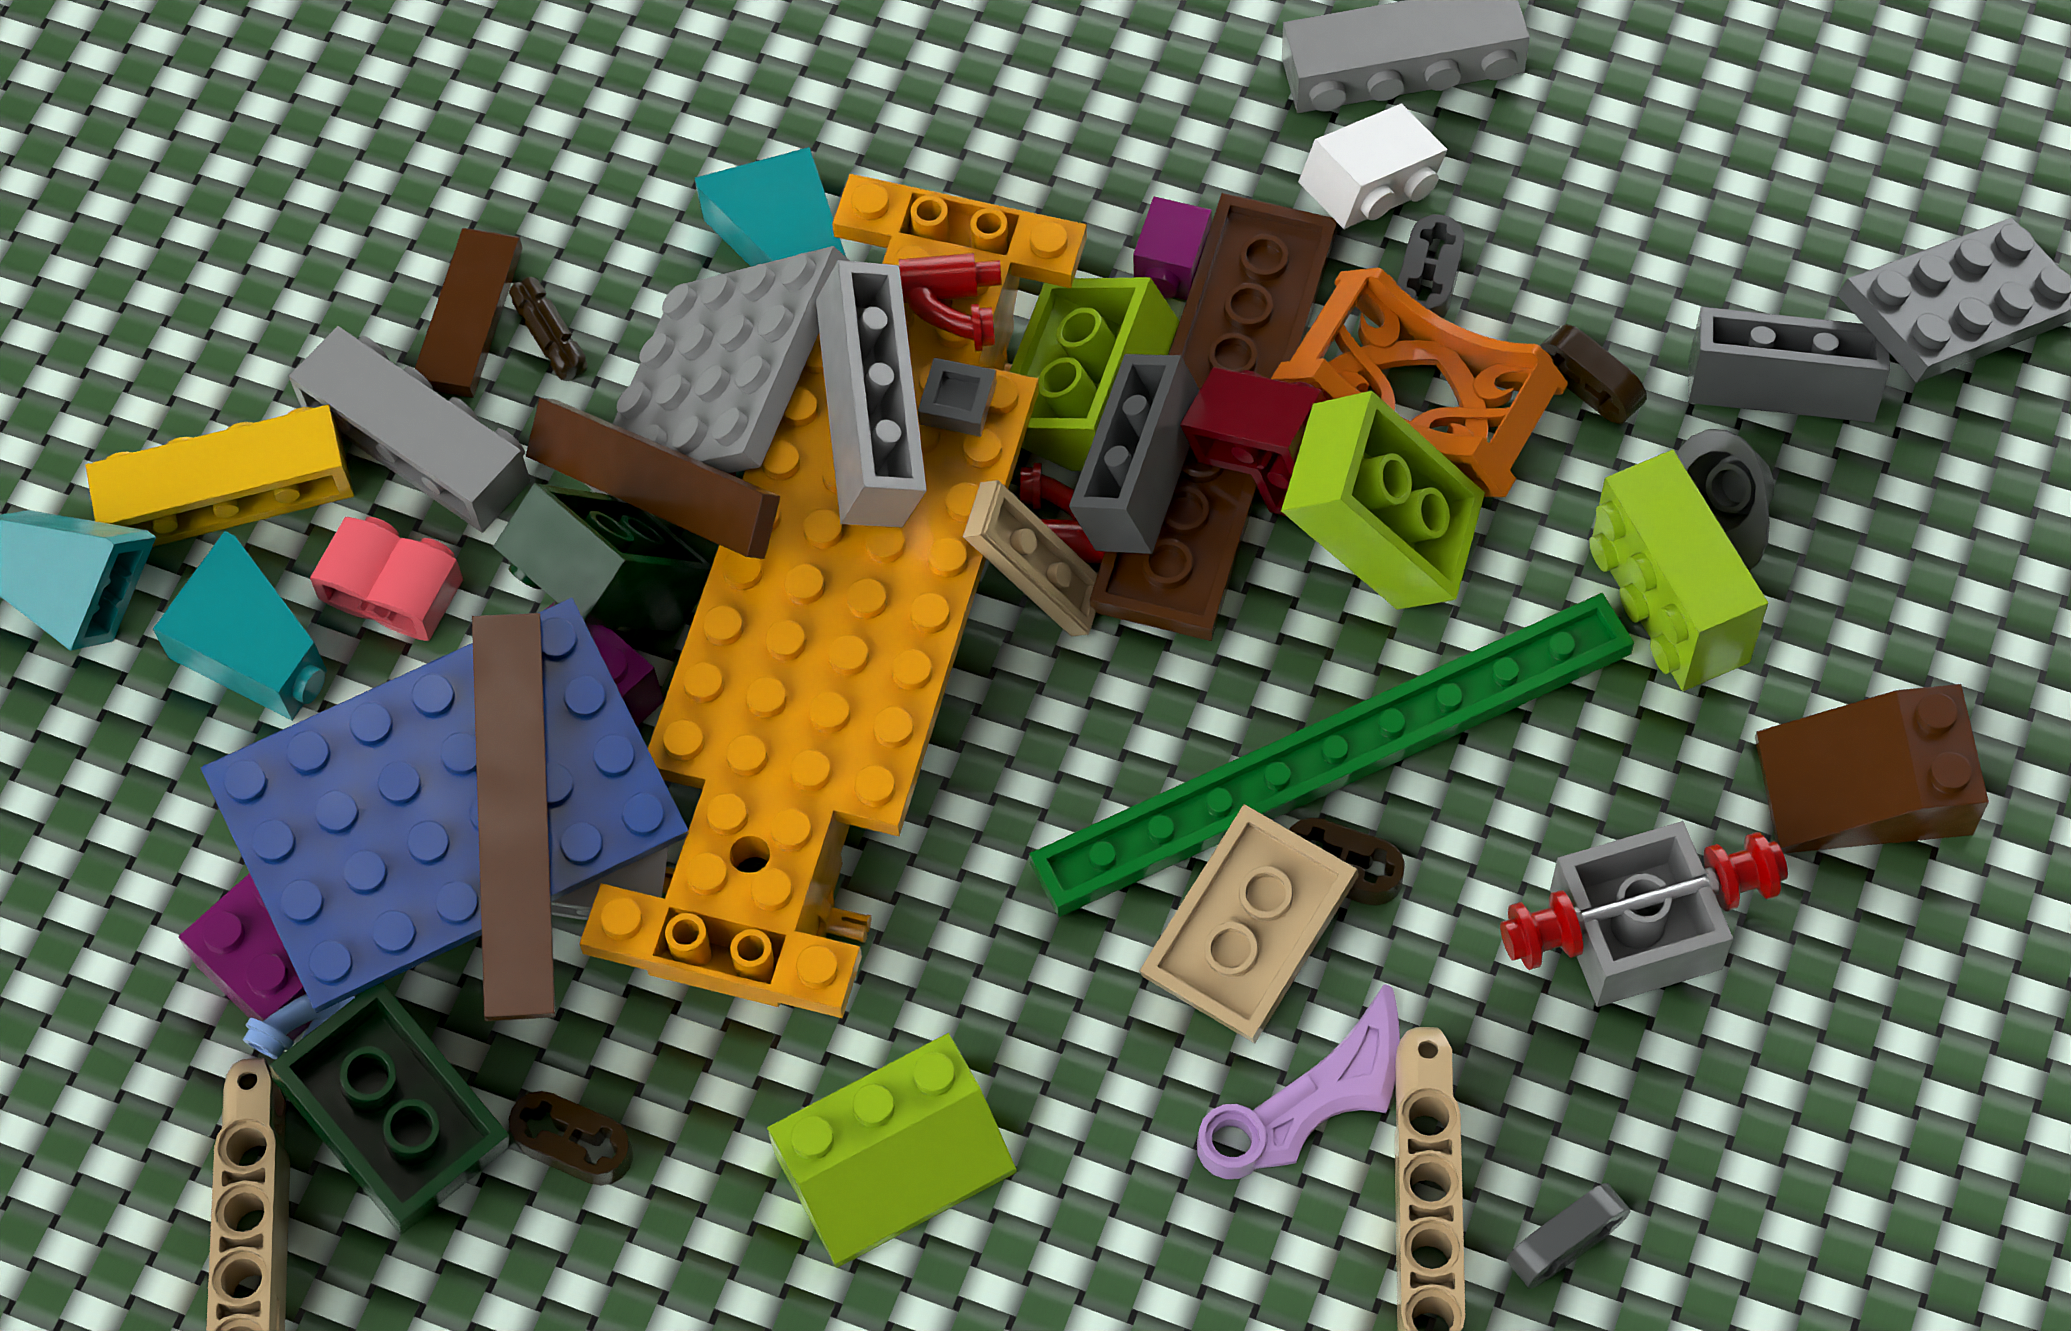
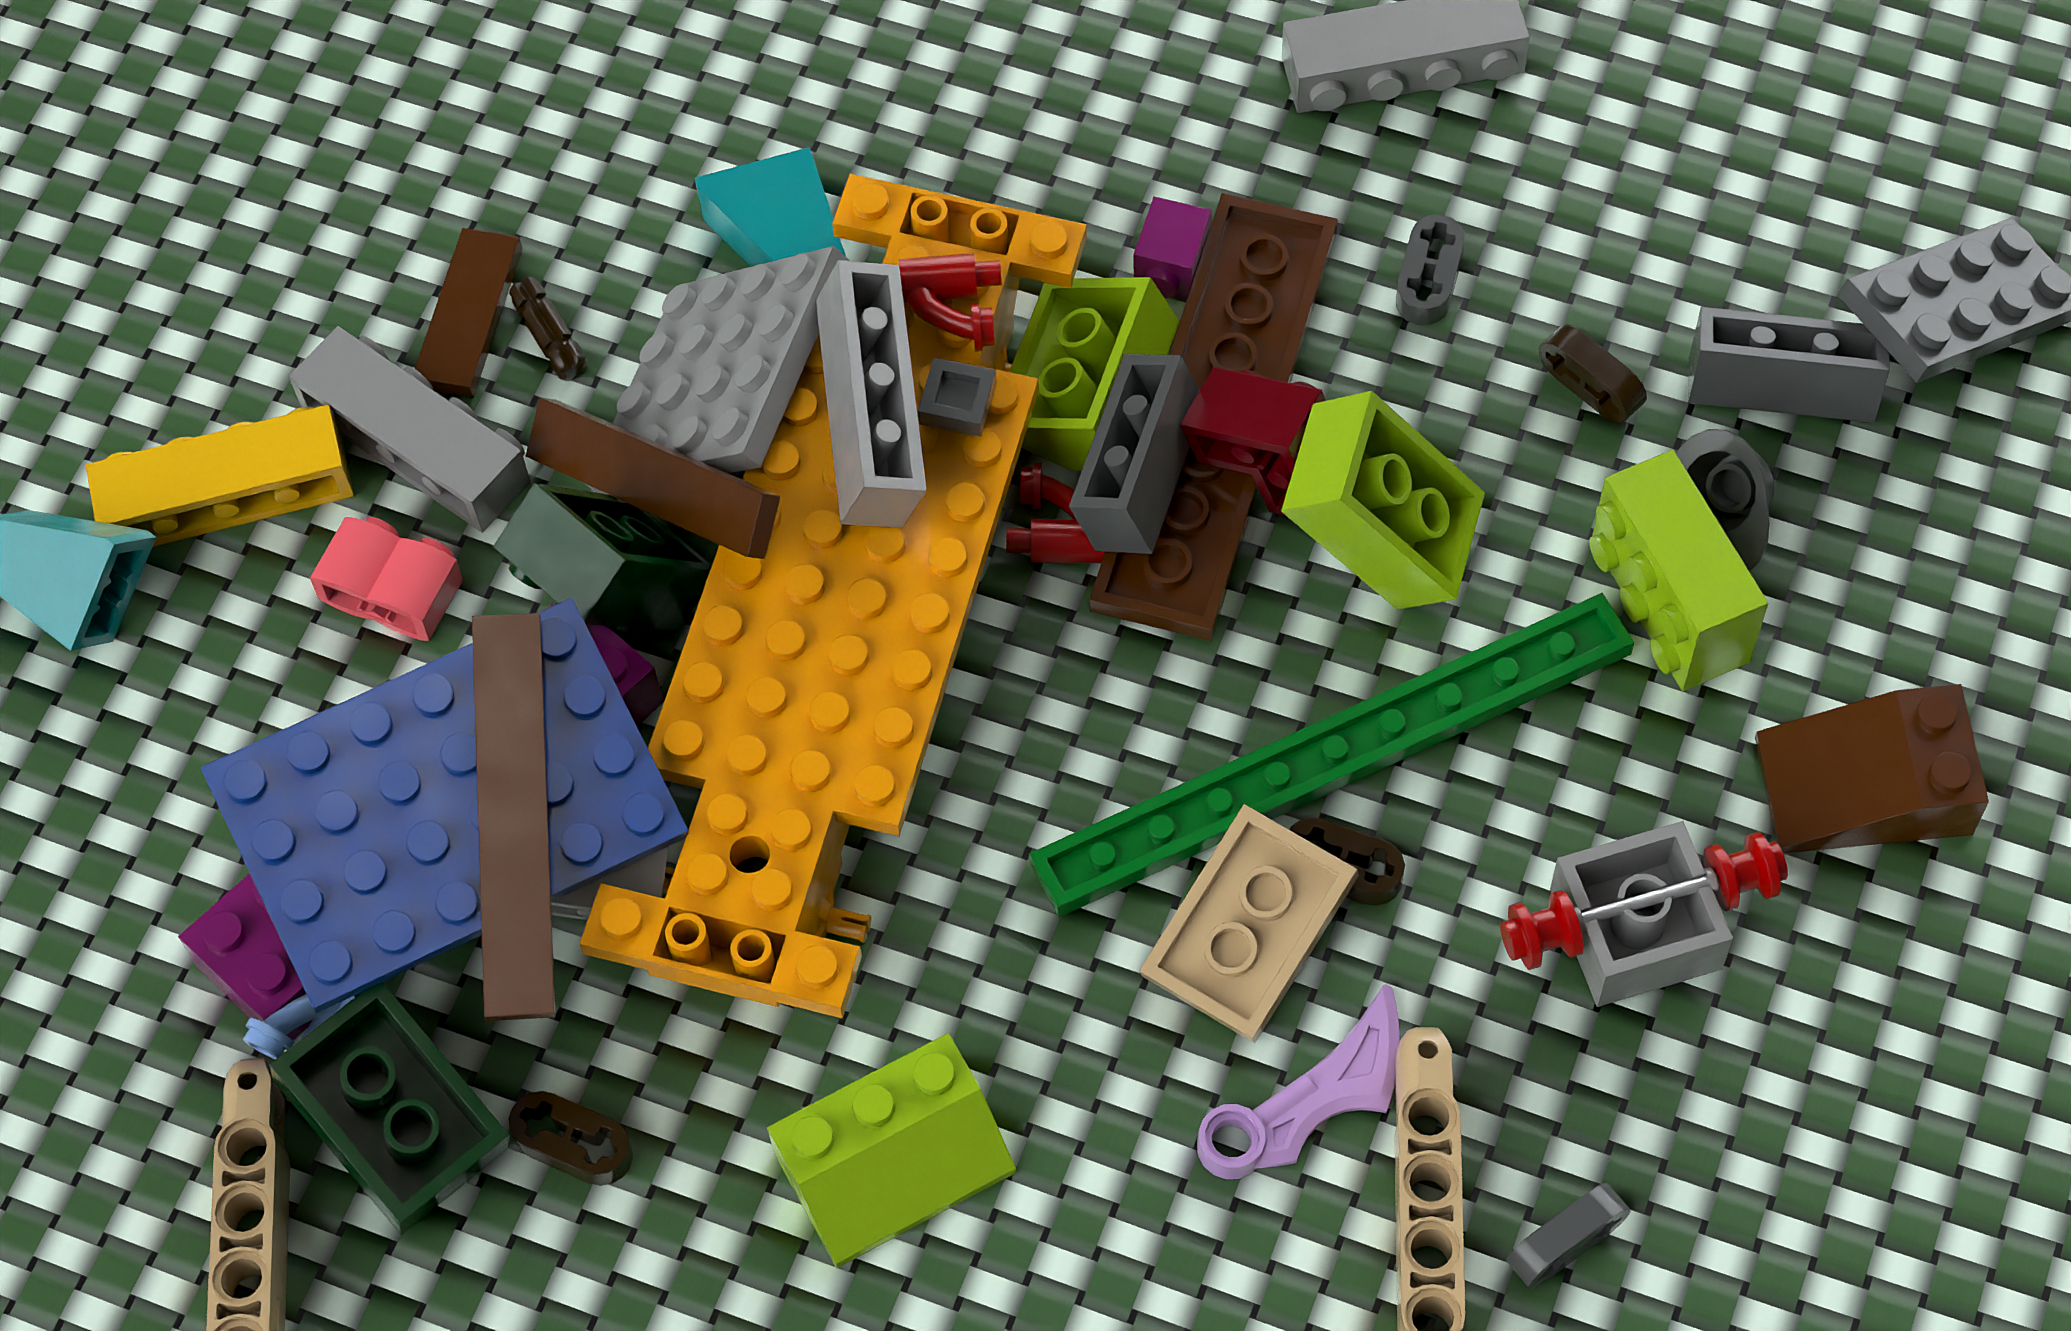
(242, 633): teal slope -> none
(1032, 557): tan tile -> none
(1373, 166): white brick -> none
(1417, 336): orange fence -> none

